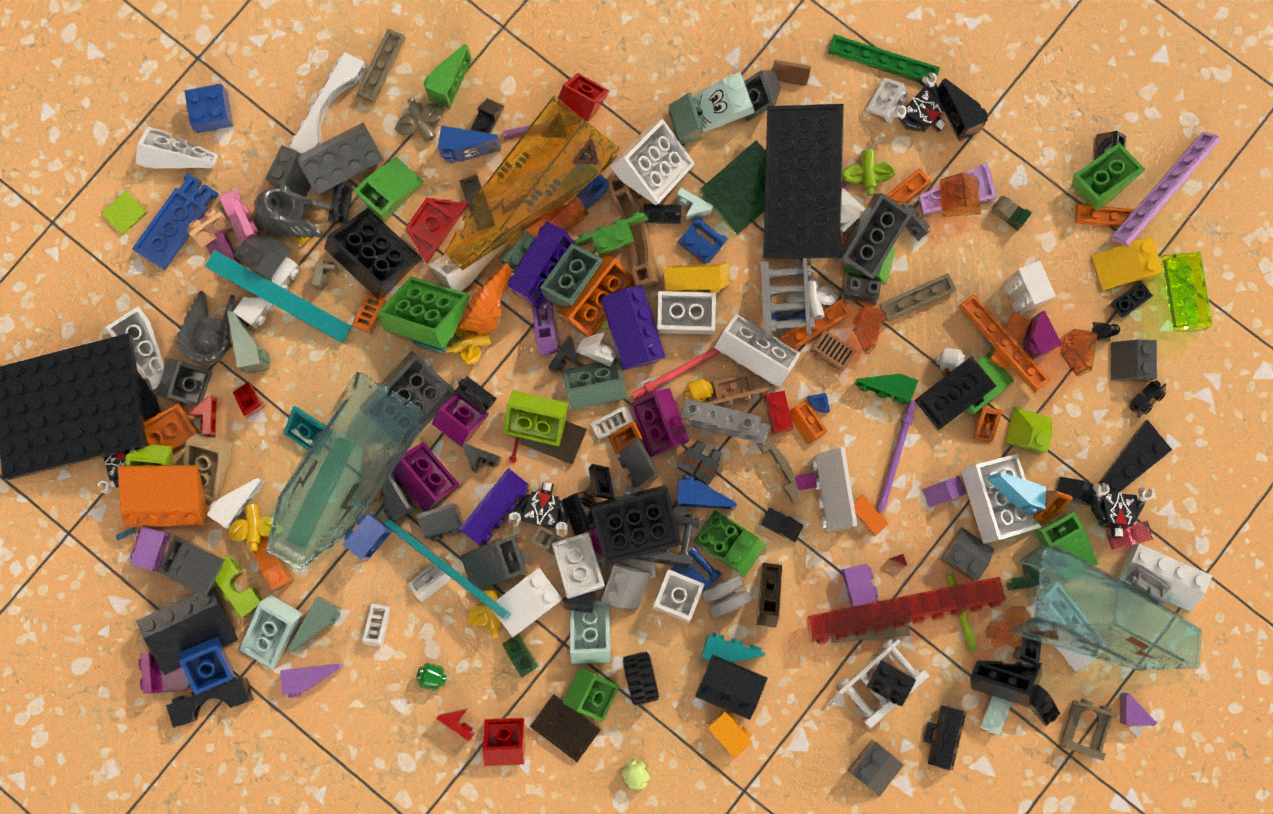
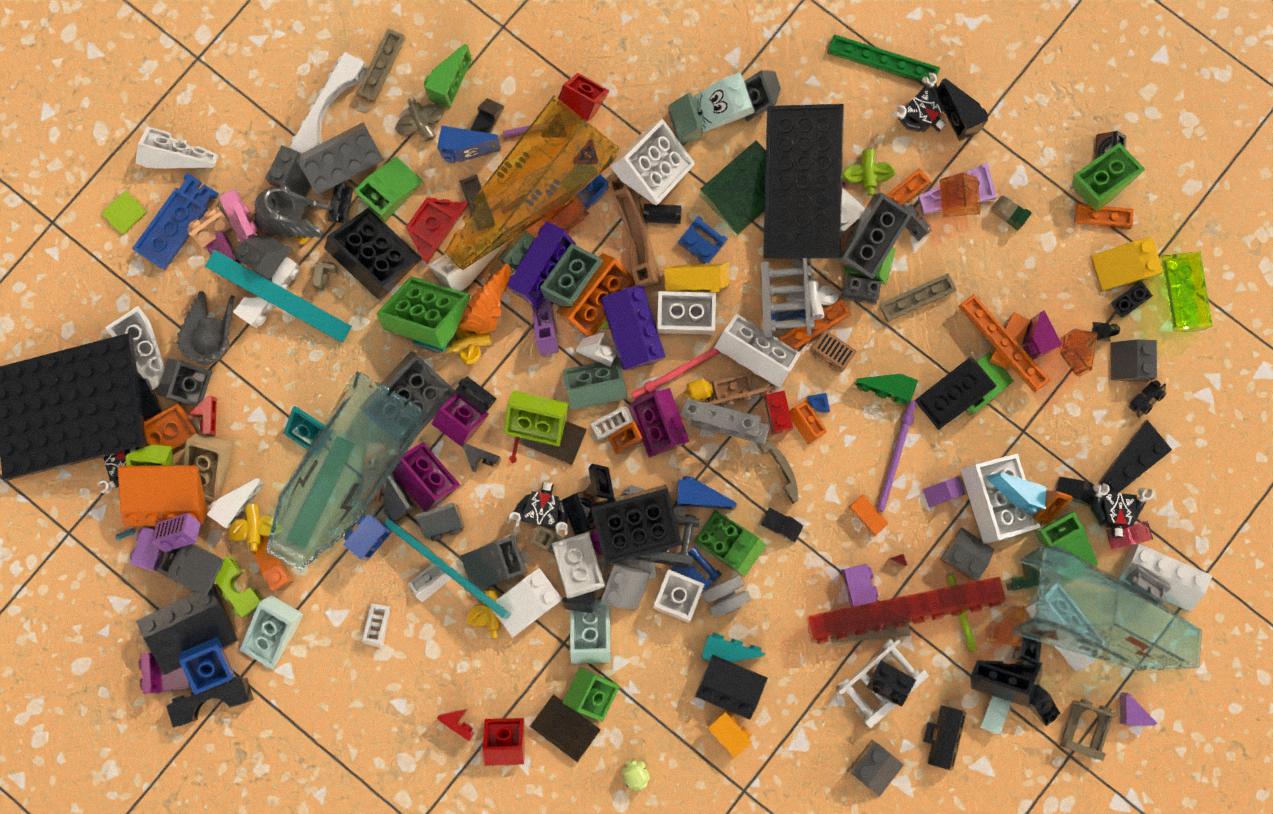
(176, 532): none -> medium lavender brick
(208, 108): blue brick -> none
(248, 351): sand green slope -> none
(248, 400): red slope -> none
(302, 679): medium lavender slope -> none
(319, 617): sand green slope -> none
(363, 309): orange slope -> none
(431, 676): green head -> none
(494, 507): dark purple slope -> none
(520, 655): clear green slope -> none
(567, 352): black slope -> none
(614, 236): bright green bracket -> none
(638, 464): dark grey slope -> none
(640, 678): black tyre -> none
(694, 457): dark grey hips -> none
(698, 206): light aqua slope -> none
(769, 595): dark brown slope -> none
(791, 72): medium nougat slope -> none
(806, 481): magenta slope -> none
(834, 490): white slope -> none
(867, 326): clear orange slope -> none
(887, 98): white bracket -> none
(950, 359): white head -> none
(986, 424): orange slope -> none
(1029, 288): white brick -> none
(1029, 431): lime slope -> none
(1165, 188): lavender tile -> none

